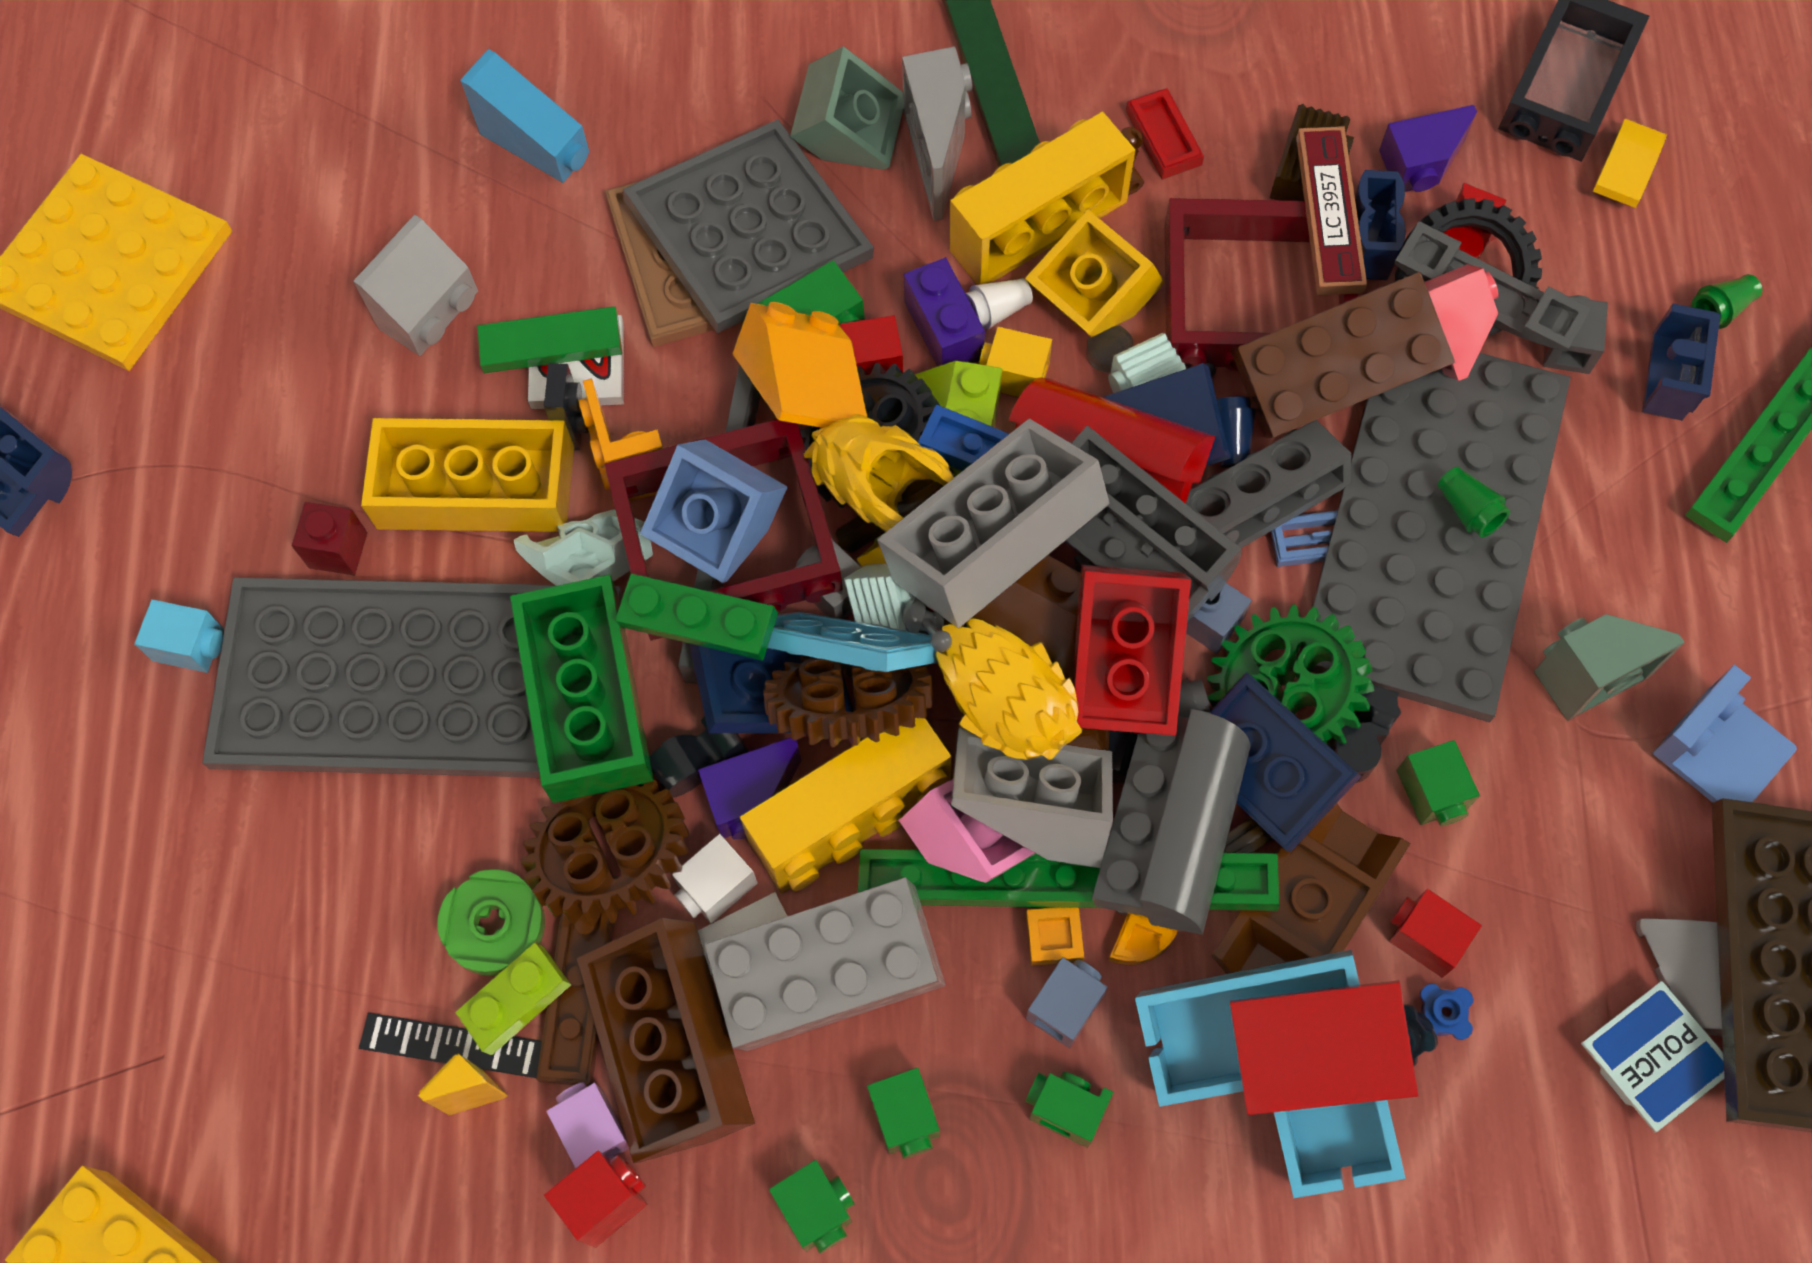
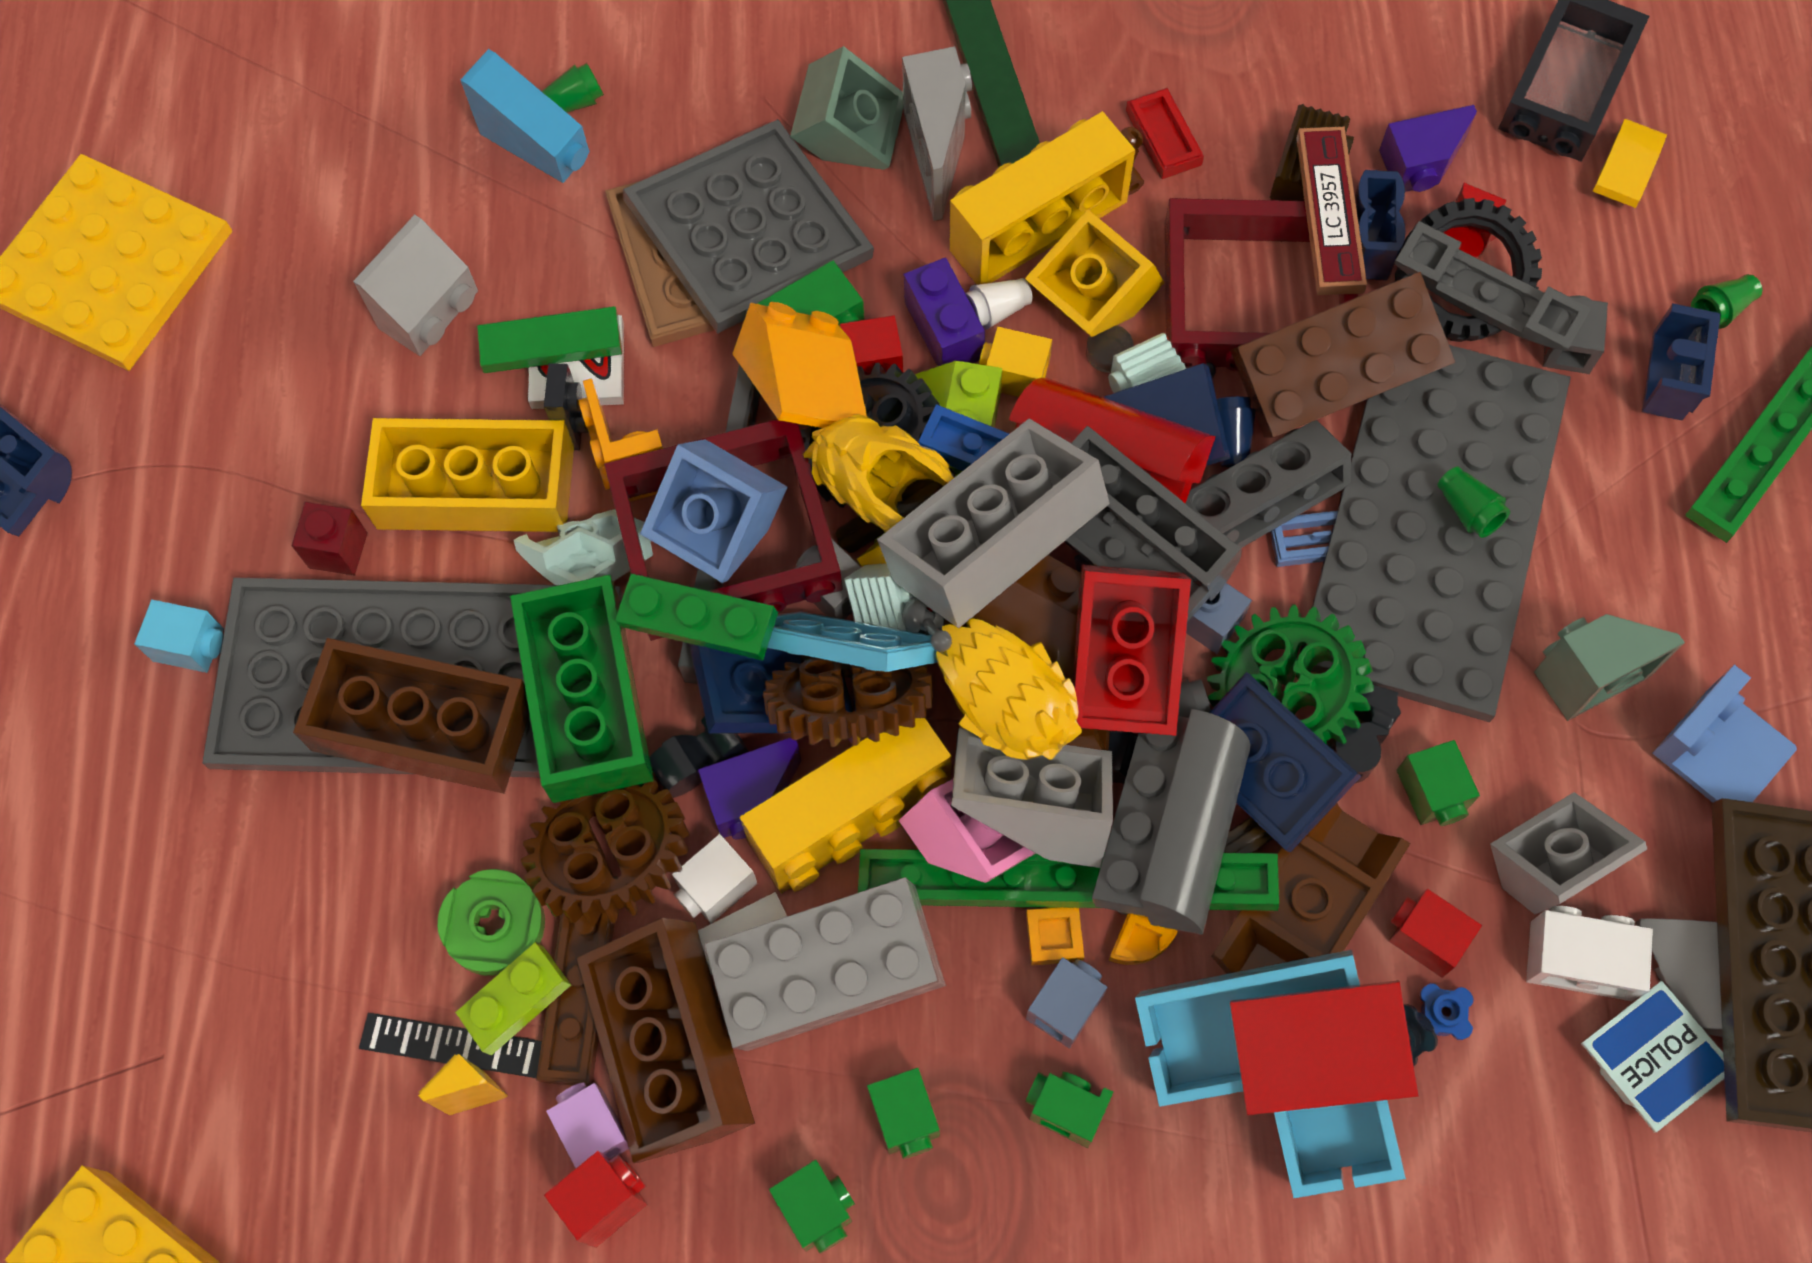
(414, 715): none -> reddish brown brick
(574, 89): none -> green cone
(1465, 312): coral slope -> none
(1561, 853): none -> light grey slope
(1590, 954): none -> white brick

